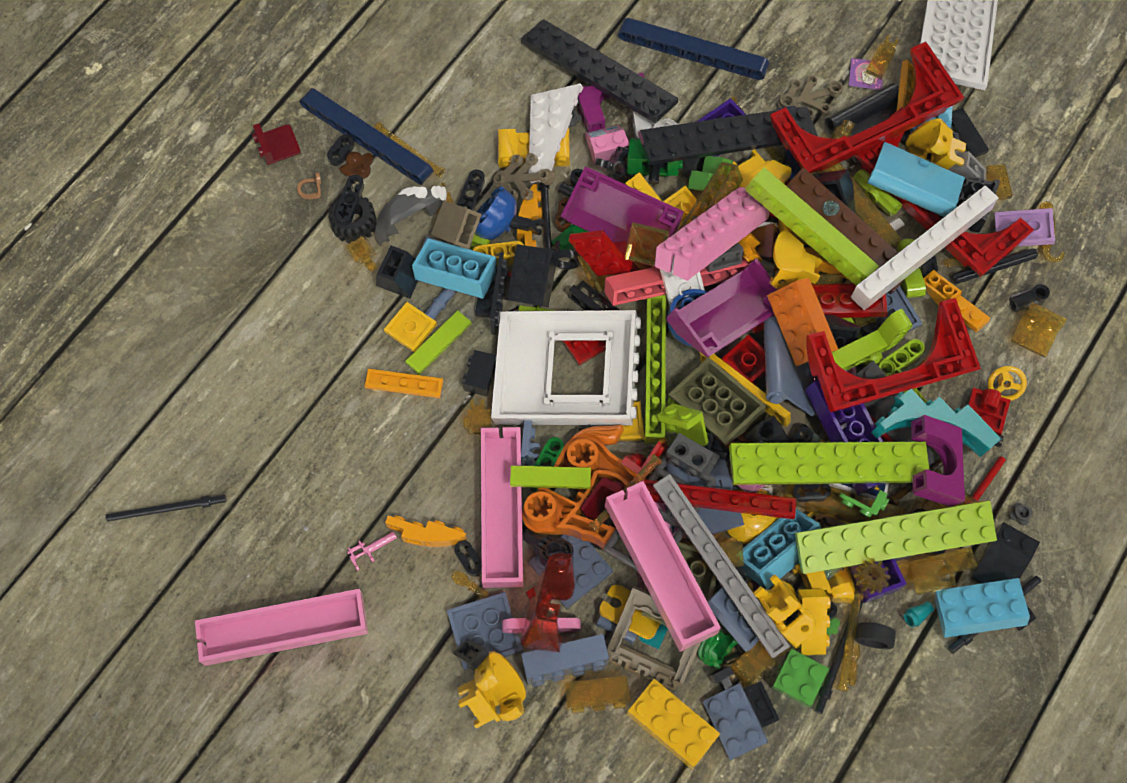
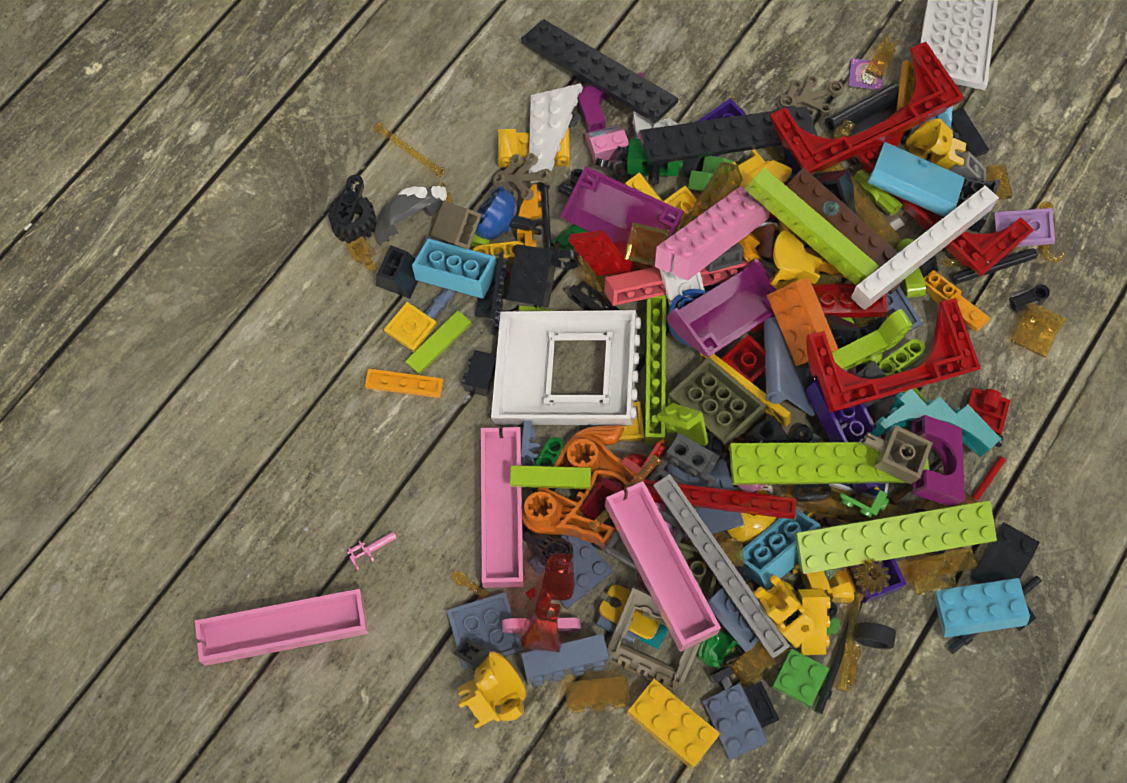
(204, 501): black bar -> none
(276, 143): dark red bracket -> none
(313, 195): medium nougat piece -> none
(339, 149): black beam -> none
(357, 164): reddish brown plate -> none
(366, 136): dark blue beam -> none
(434, 534): light orange slope -> none
(465, 560): black beam -> none
(469, 185): black beam -> none
(477, 418): clear yellow brick -> none
(558, 219): reddish brown beam -> none
(584, 349): red wing -> none
(693, 49): dark blue beam -> none
(900, 453): none -> dark tan brick
(916, 615): teal cone -> none
(1004, 375): yellow piece -> none
(1027, 512): dark grey plate -> none

